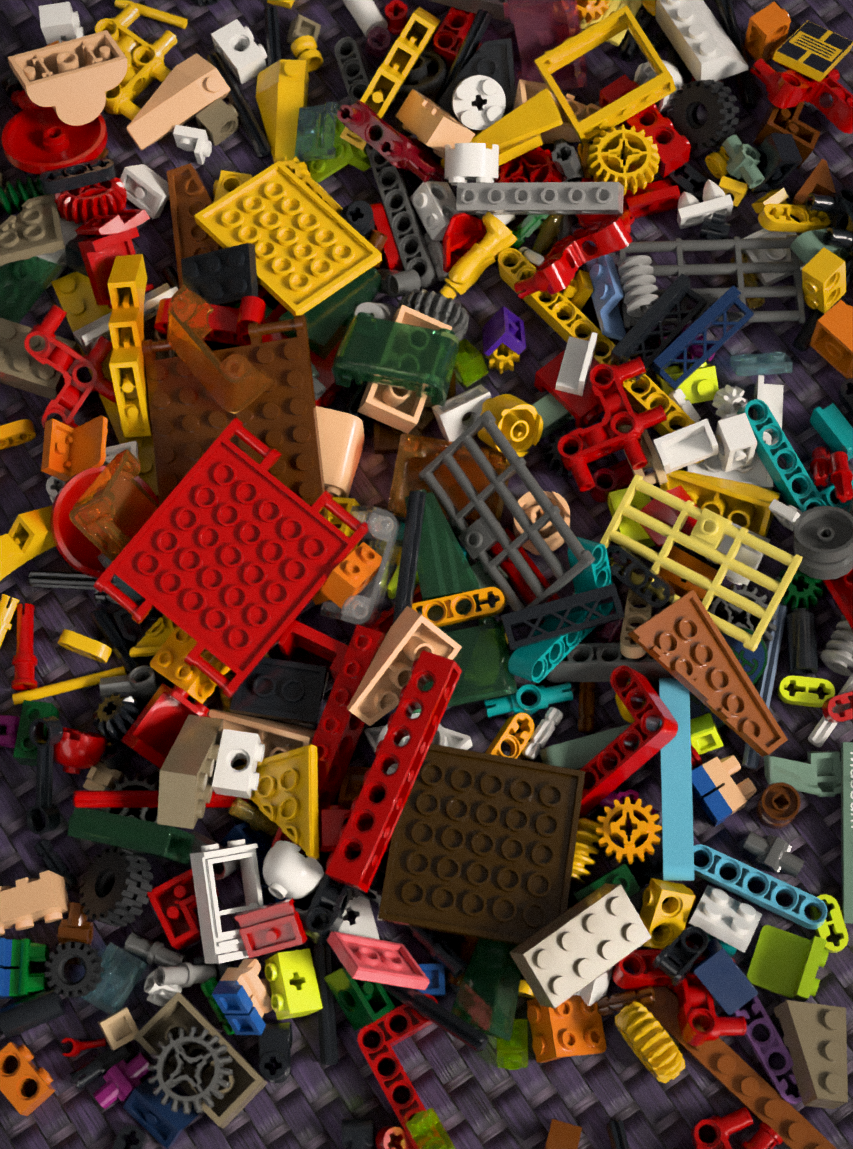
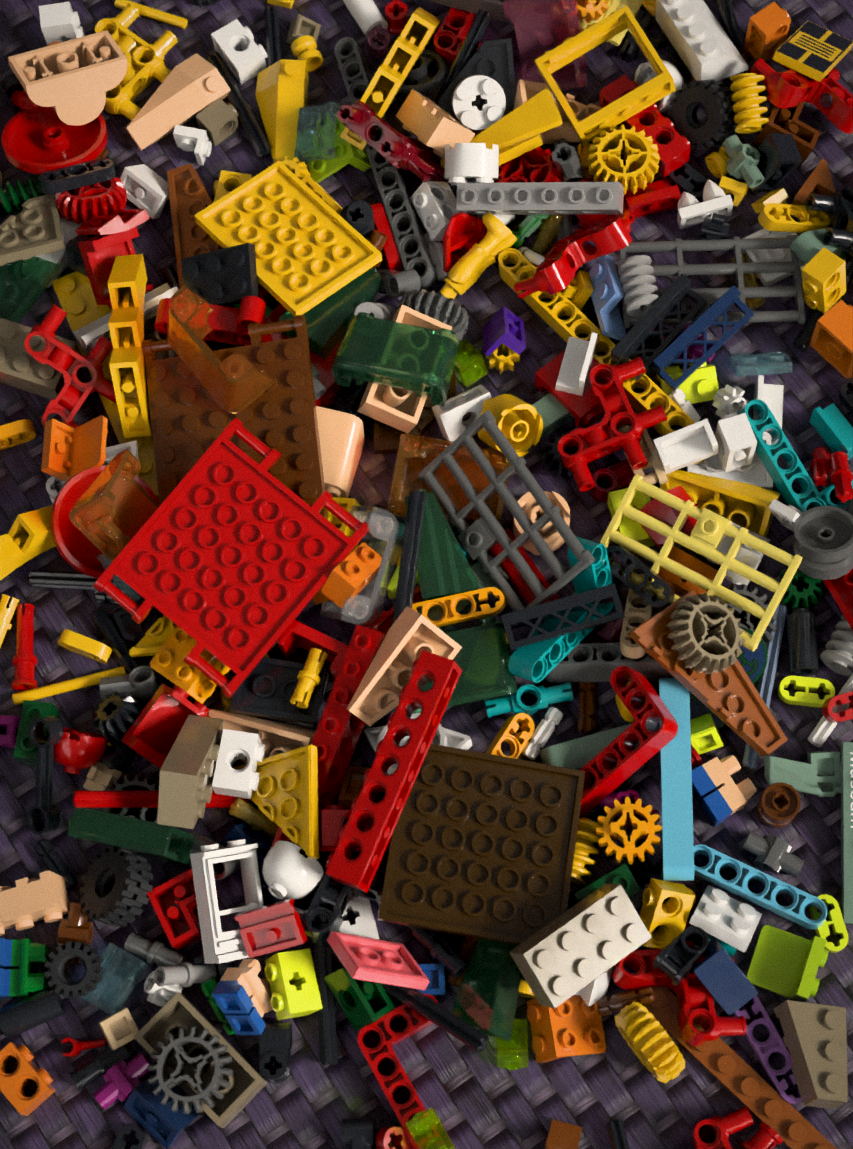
(308, 678): none -> yellow pin
(705, 633): none -> dark tan gear
(748, 102): none -> yellow piece

